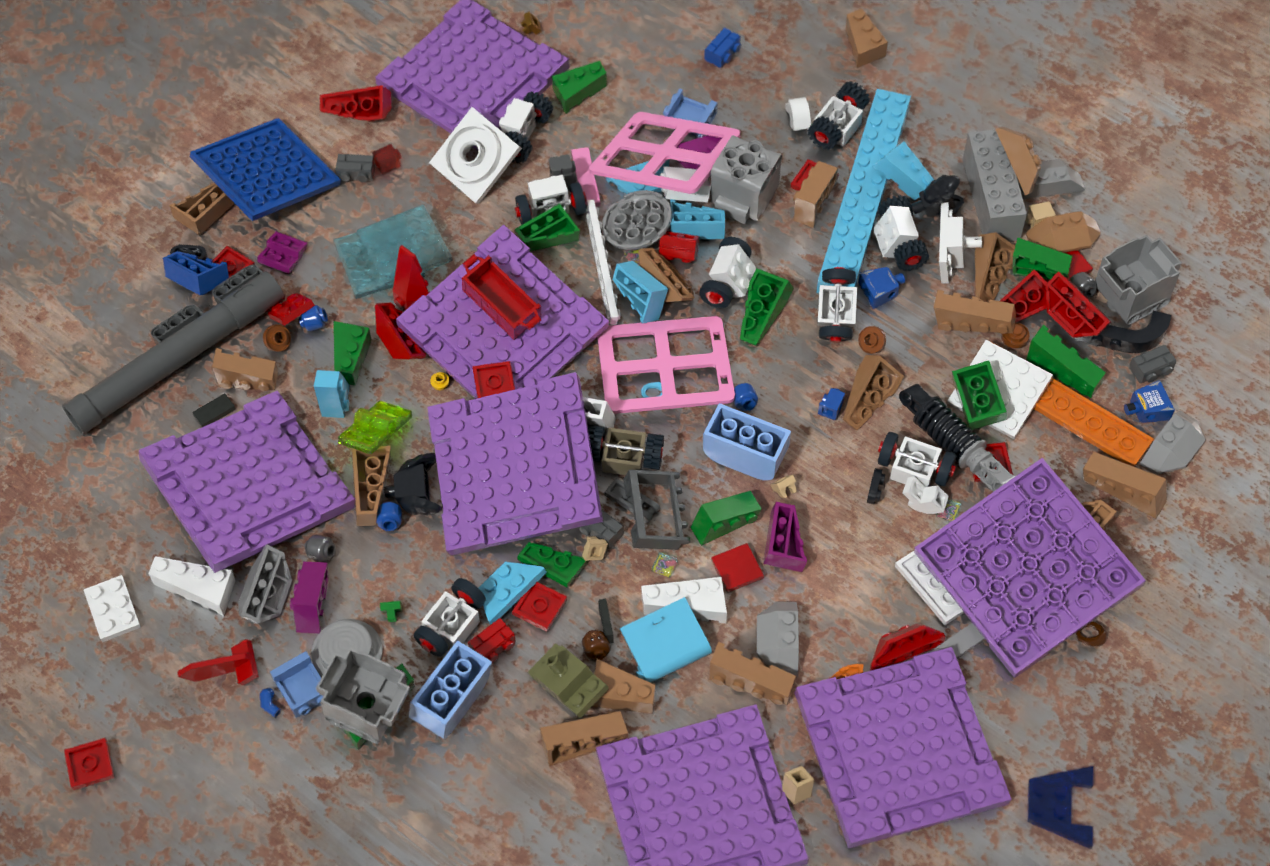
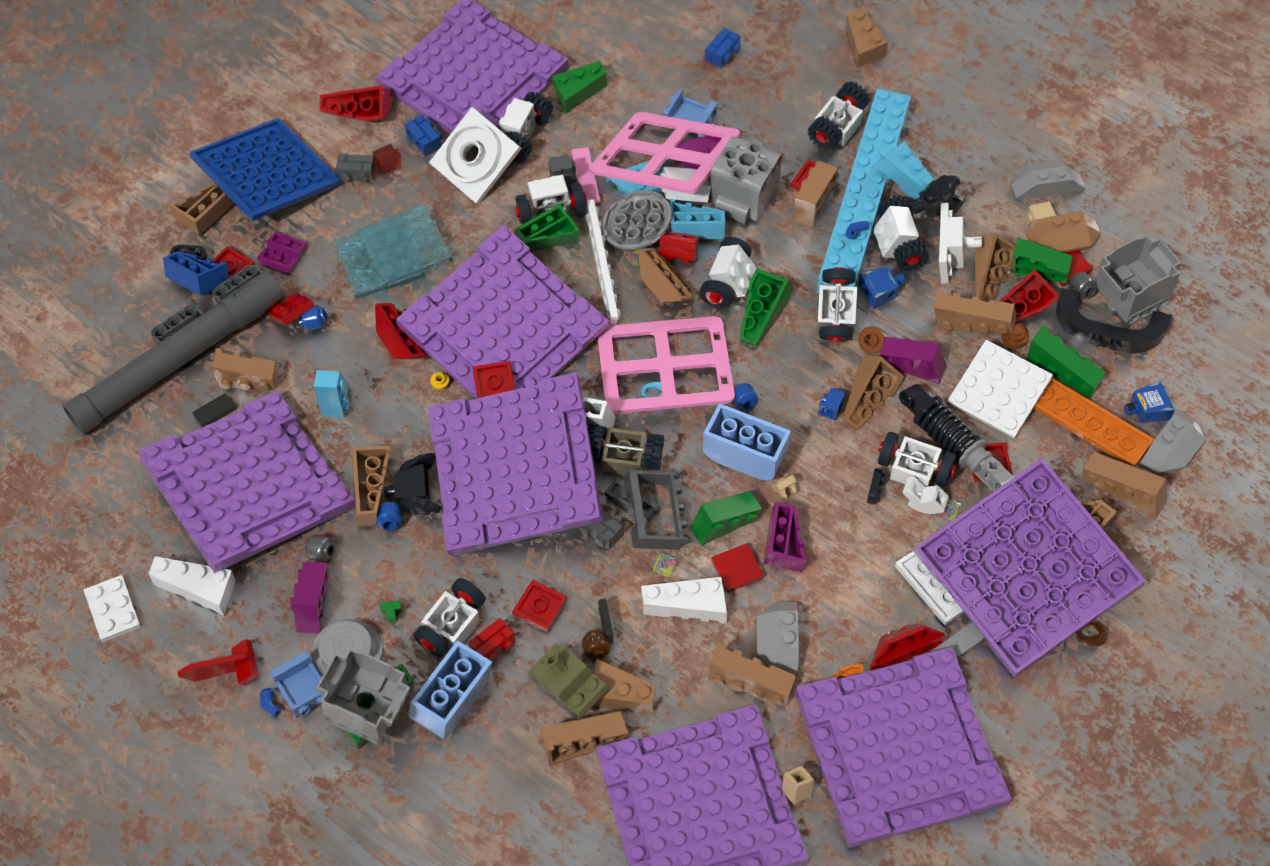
(89, 764): red plate -> none
(265, 587): light grey wedge -> none
(276, 338): dark orange plate -> none
(350, 349): green wedge -> none
(374, 426): clear neon green plate -> none
(408, 281): red wedge -> none
(423, 135): none -> blue brick
(500, 296): red container -> none
(508, 586): medium azure wing -> none
(530, 24): pearl gold tile -> none
(559, 566): green wing -> none
(594, 548): tan tile -> none
(641, 289): medium azure wedge -> none
(668, 644): medium azure door -> none
(799, 113): white brick -> none
(854, 228): none -> blue arm
(915, 358): none -> magenta wedge
(979, 395): green brick -> none
(993, 186): light grey brick -> none
(1021, 156): medium nougat wedge -> none
(1051, 804): clear blue wing -> none
(1073, 308): red wedge -> none
(1152, 364): dark grey brick -> none

